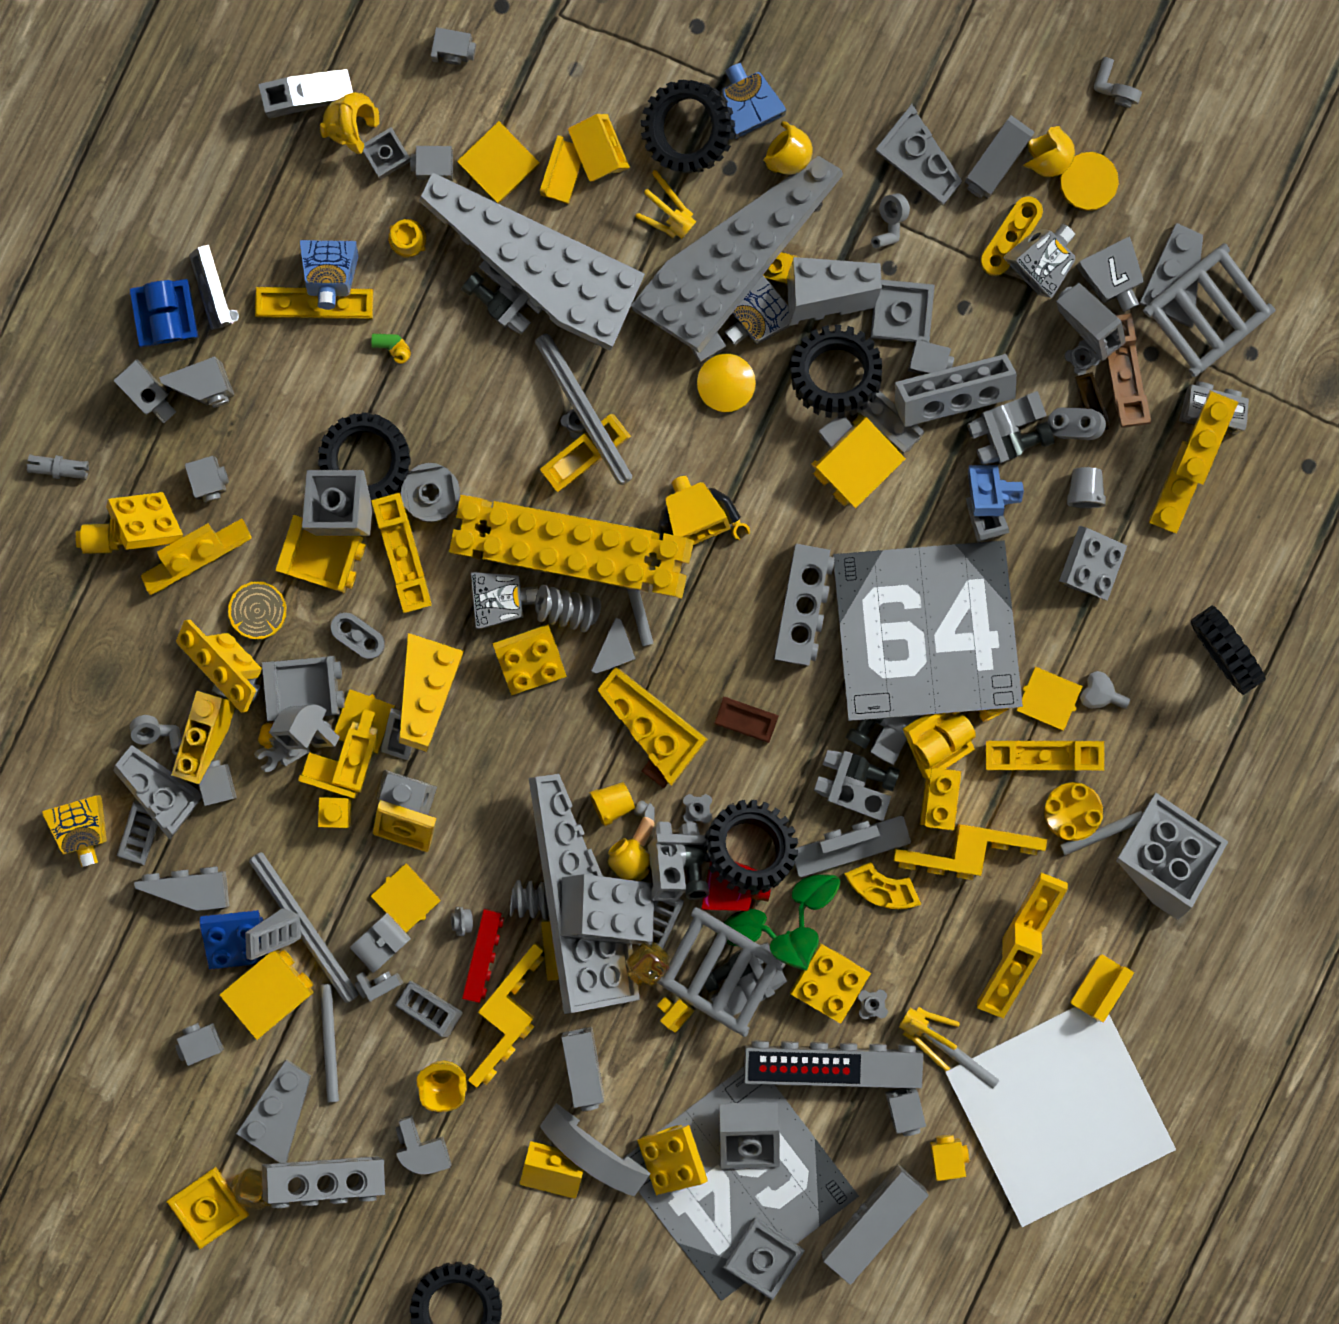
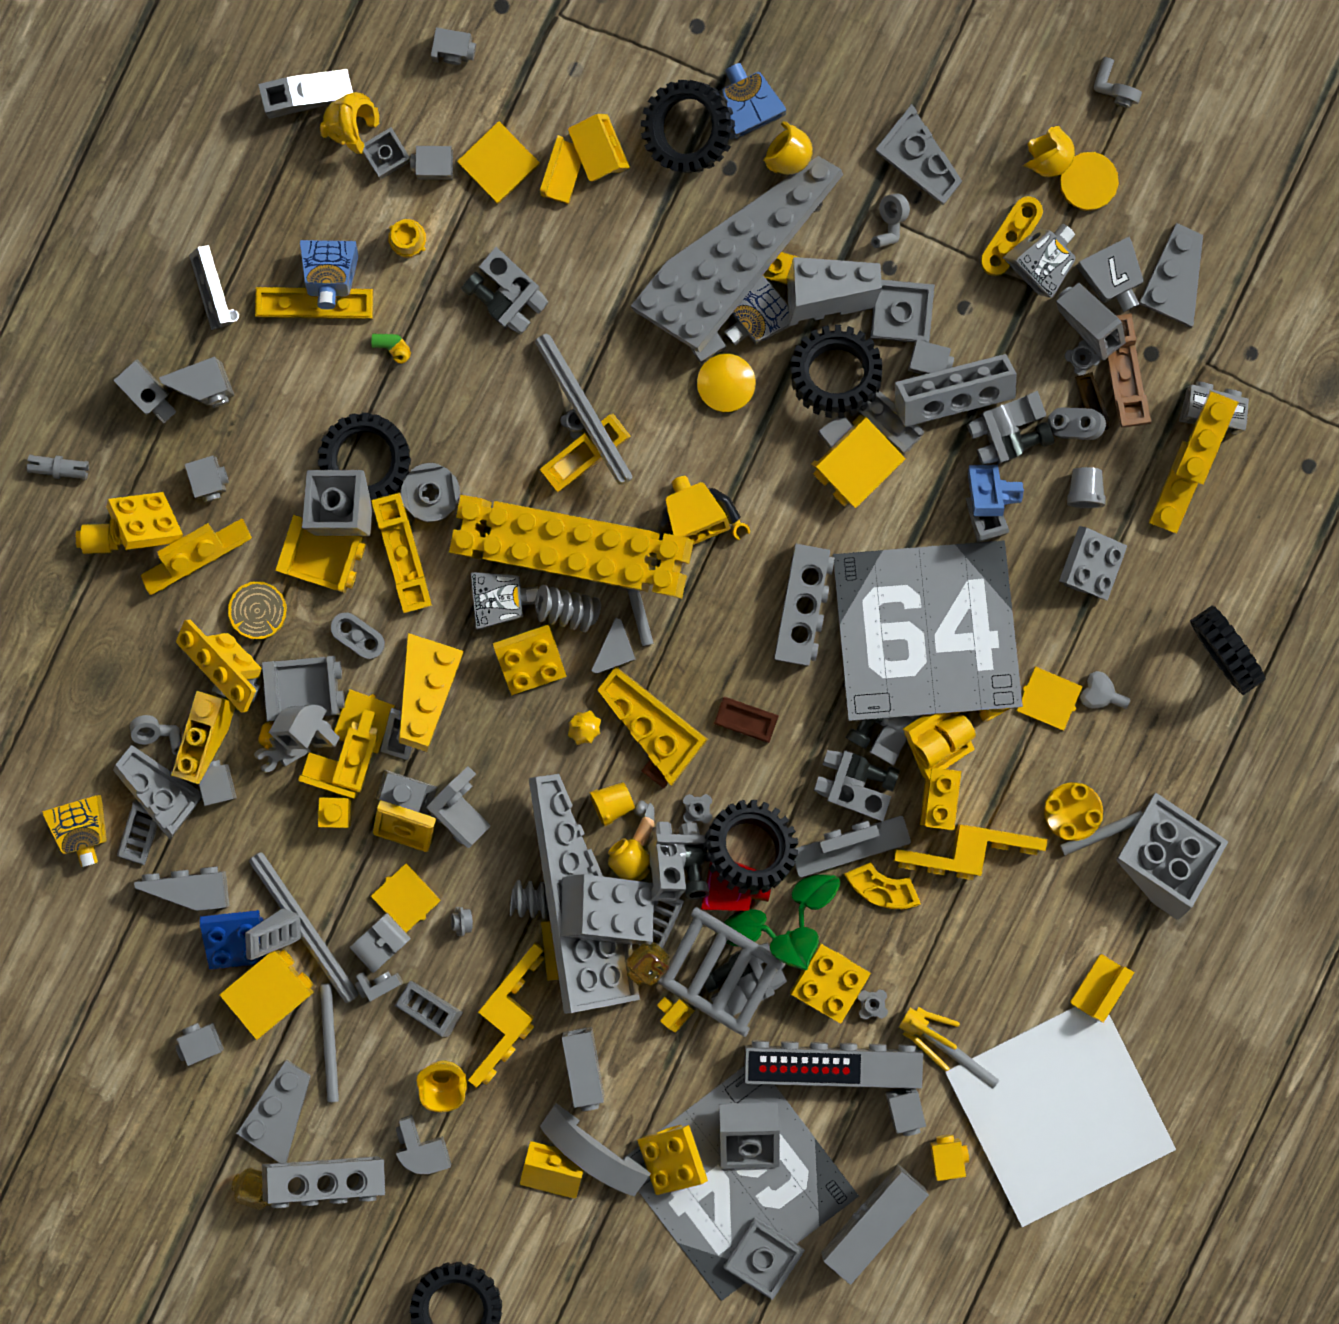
(163, 312): blue plate -> none
(207, 1208): yellow tile -> none
(457, 813): none -> light grey bracket
(483, 955): red piece -> none
(562, 276): light grey wing -> none
(584, 727): none -> yellow piece
(679, 222): yellow plant -> none
(998, 157): light grey slope -> none
(1022, 945): yellow bracket -> none
(1045, 755): yellow slope -> none
(1177, 291): light grey bar -> none

